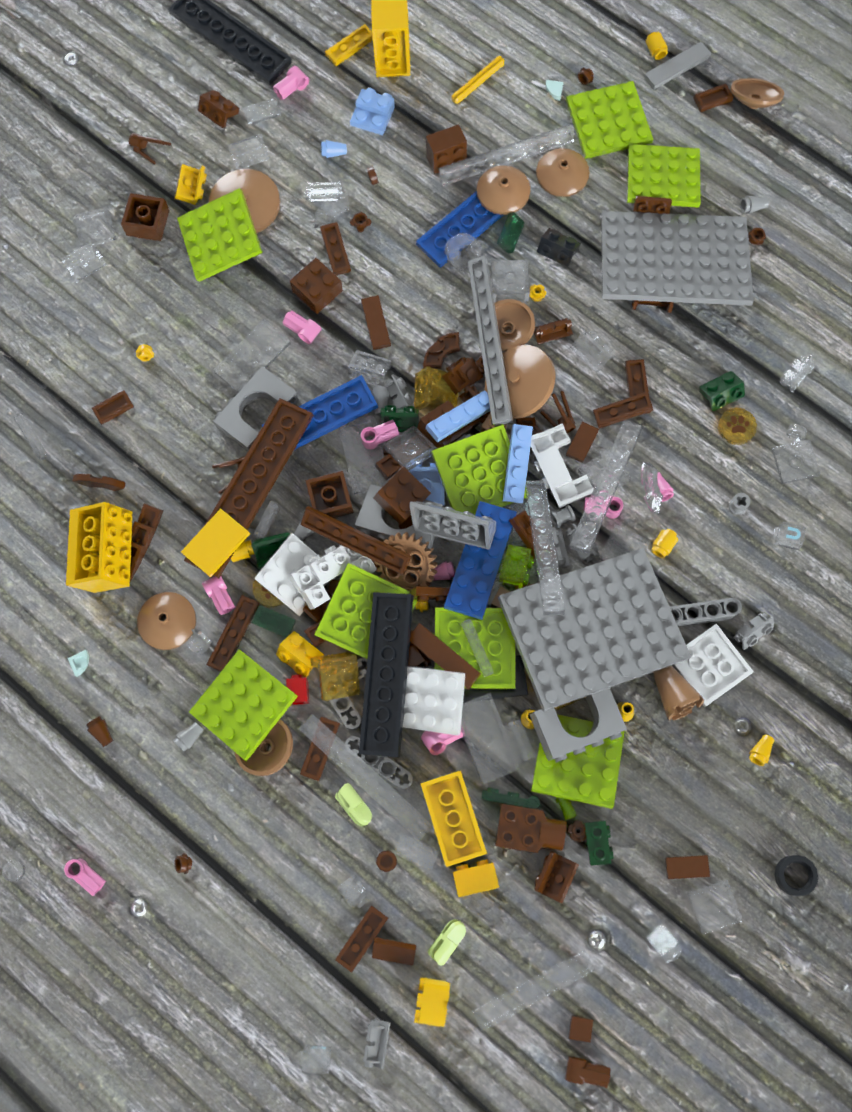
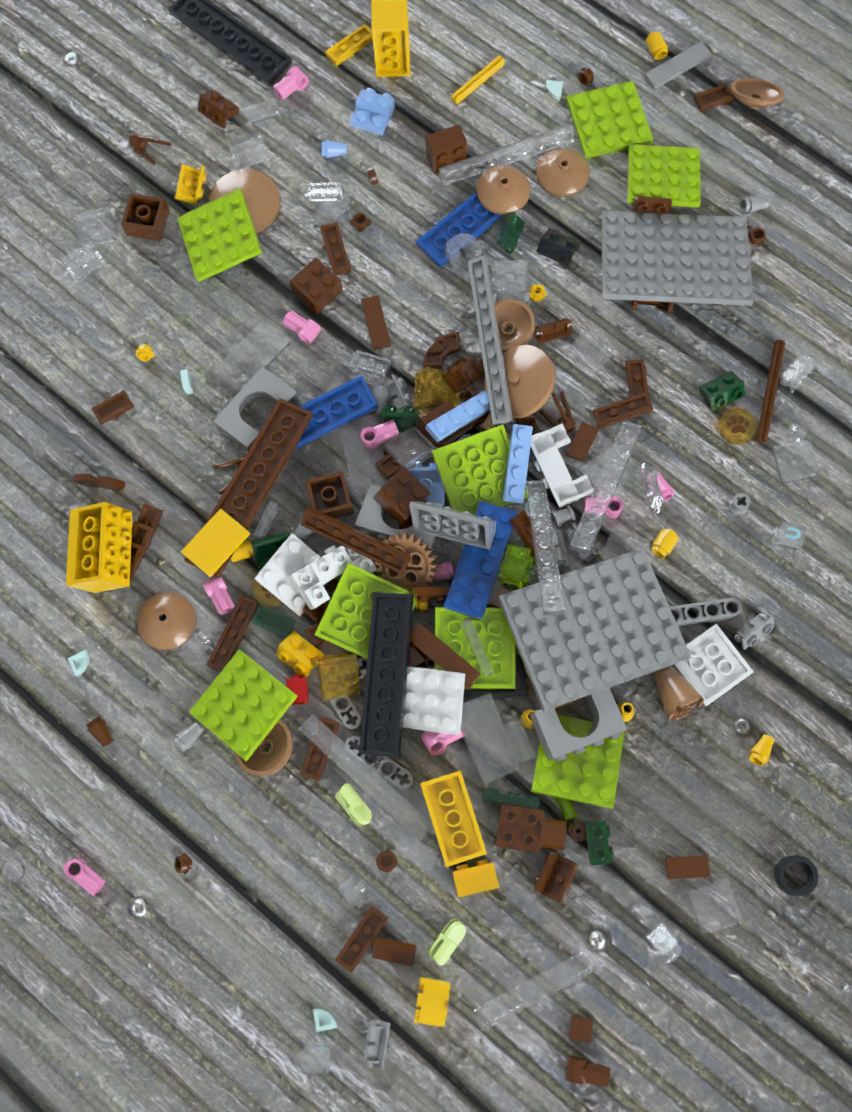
(186, 381): none -> light aqua tile
(324, 1020): none -> light aqua tile
(770, 391): none -> reddish brown axle

